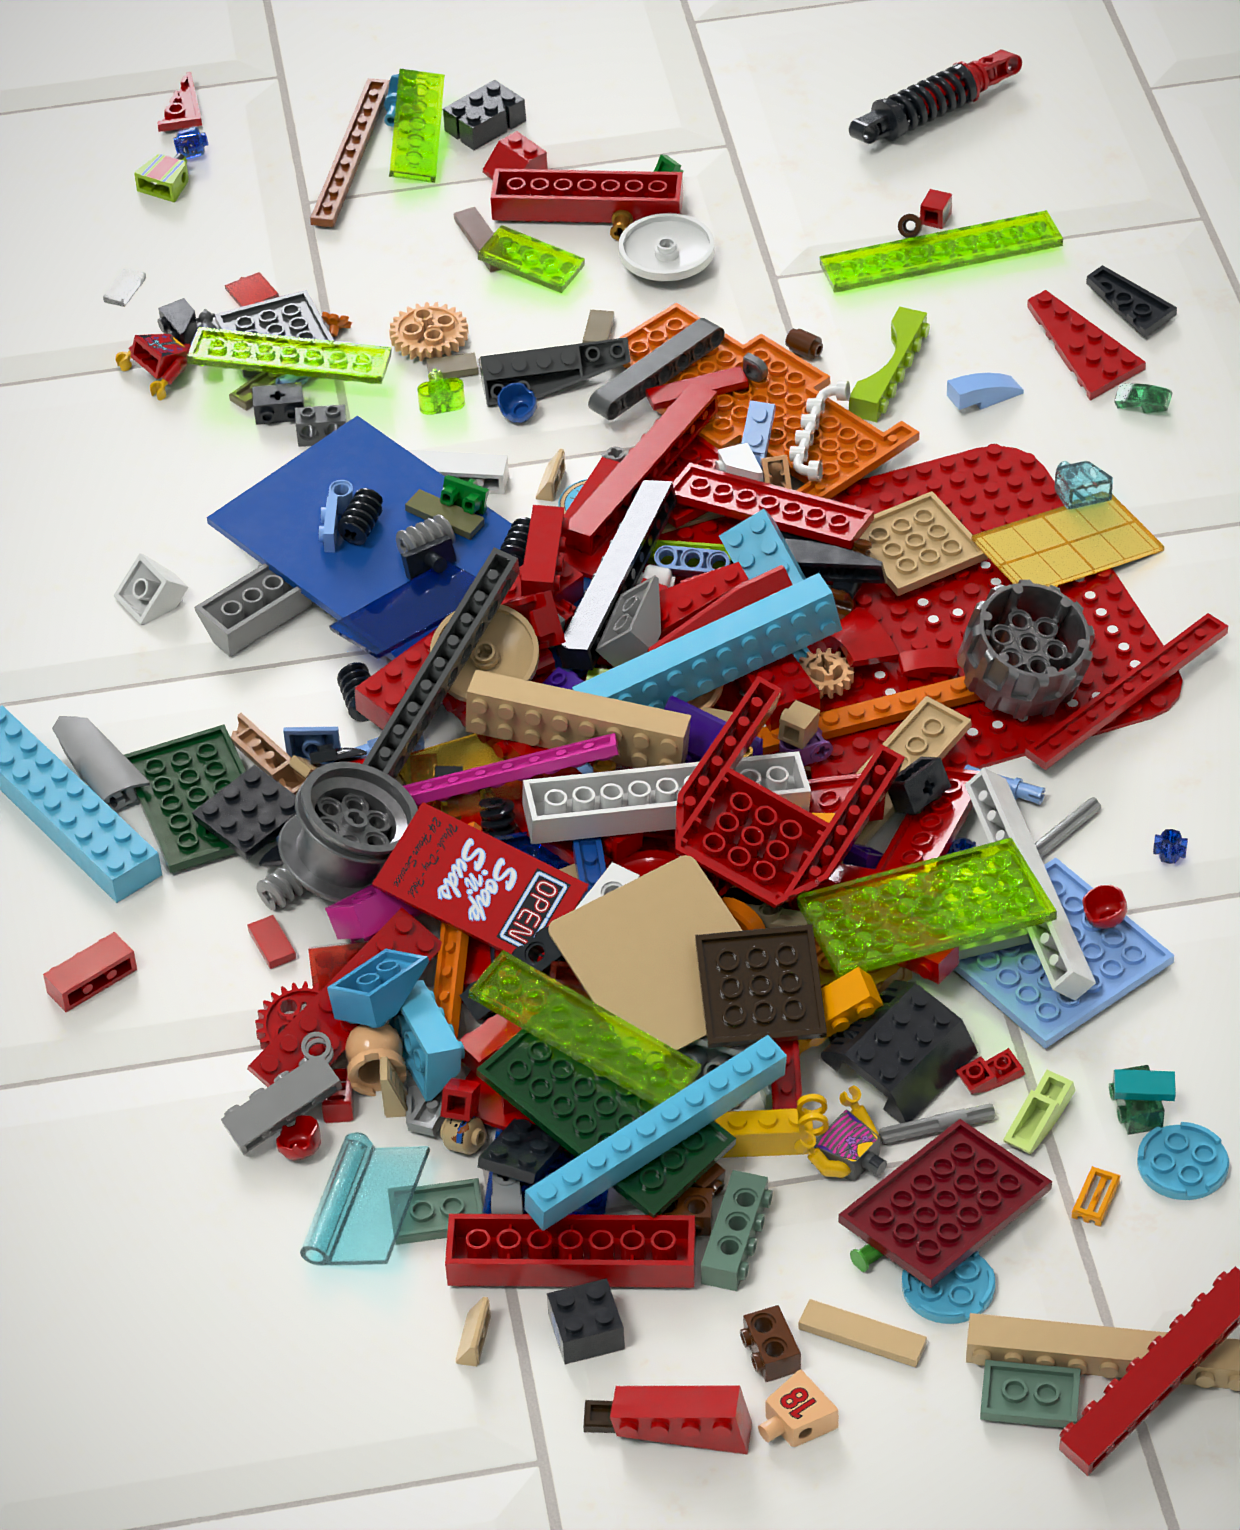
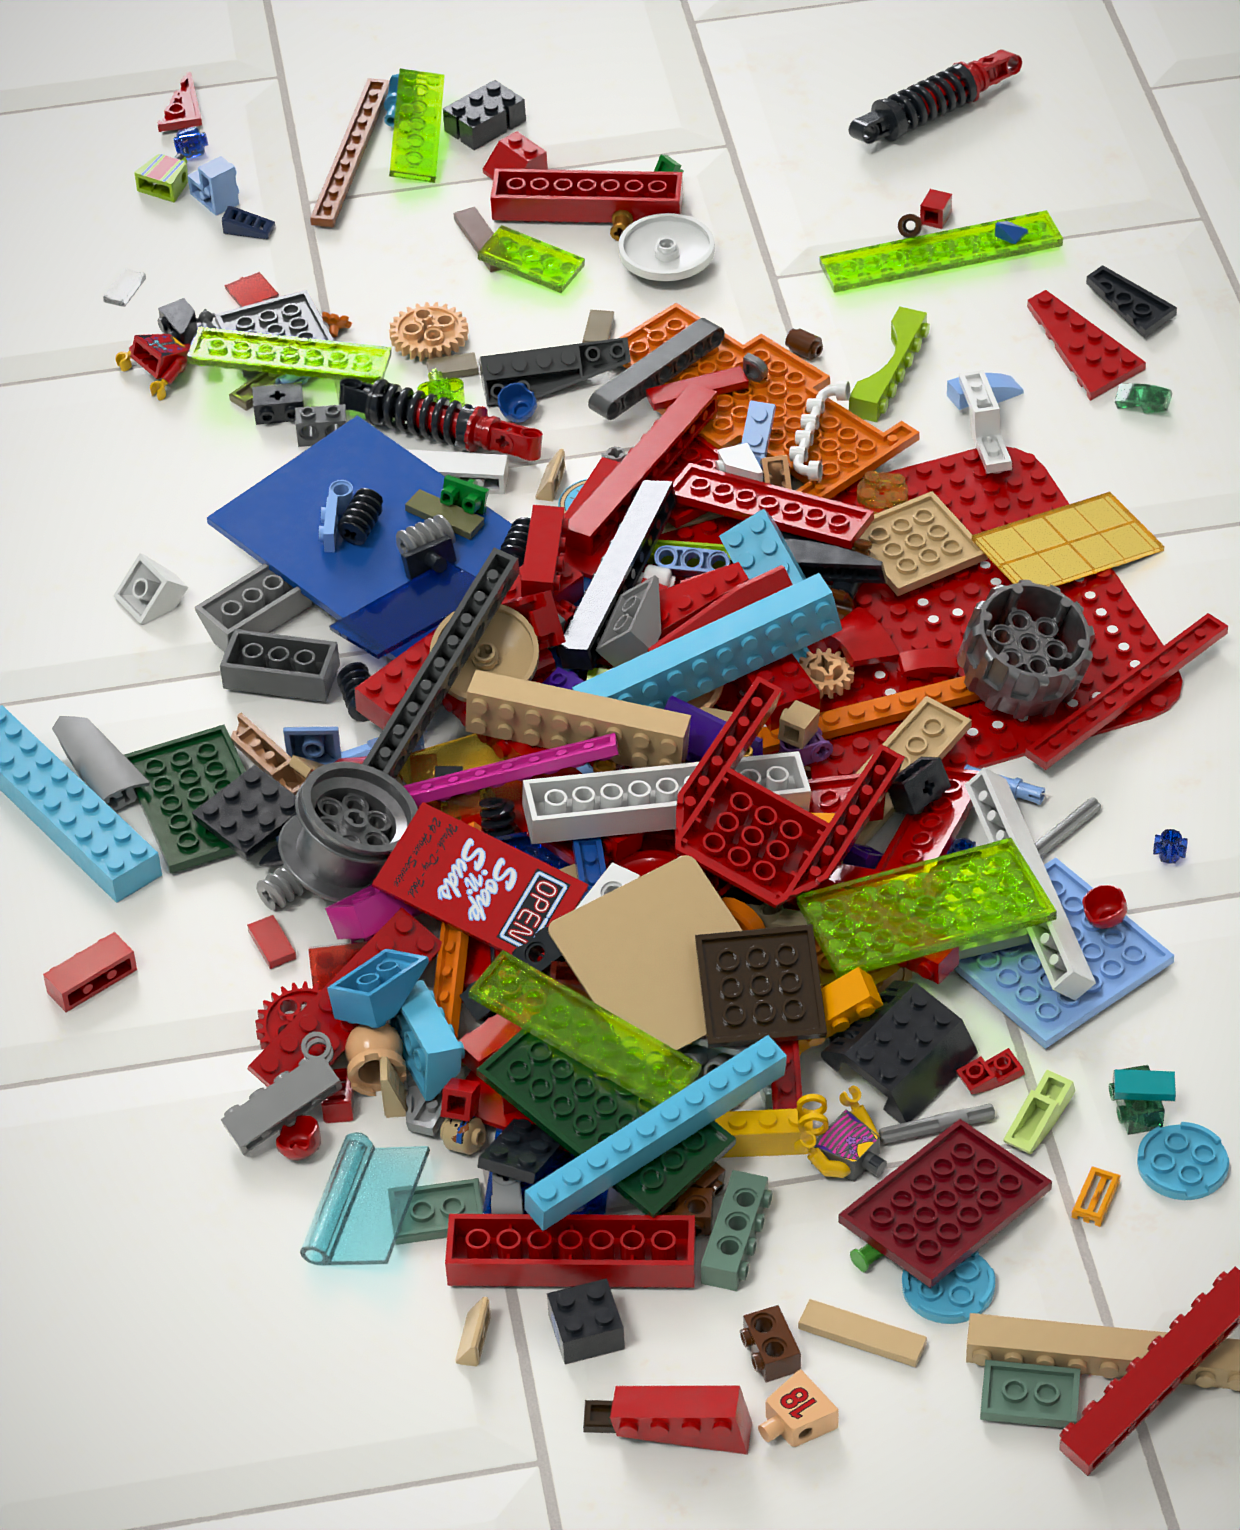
(215, 185): none -> light blue brick
(243, 223): none -> dark blue slope
(280, 665): none -> dark grey brick
(329, 753): black plate -> none
(438, 419): none -> black piece
(873, 483): none -> clear yellow plate
(985, 422): none -> white bracket
(1009, 232): none -> blue slope
(1082, 484): clear light blue torso -> none

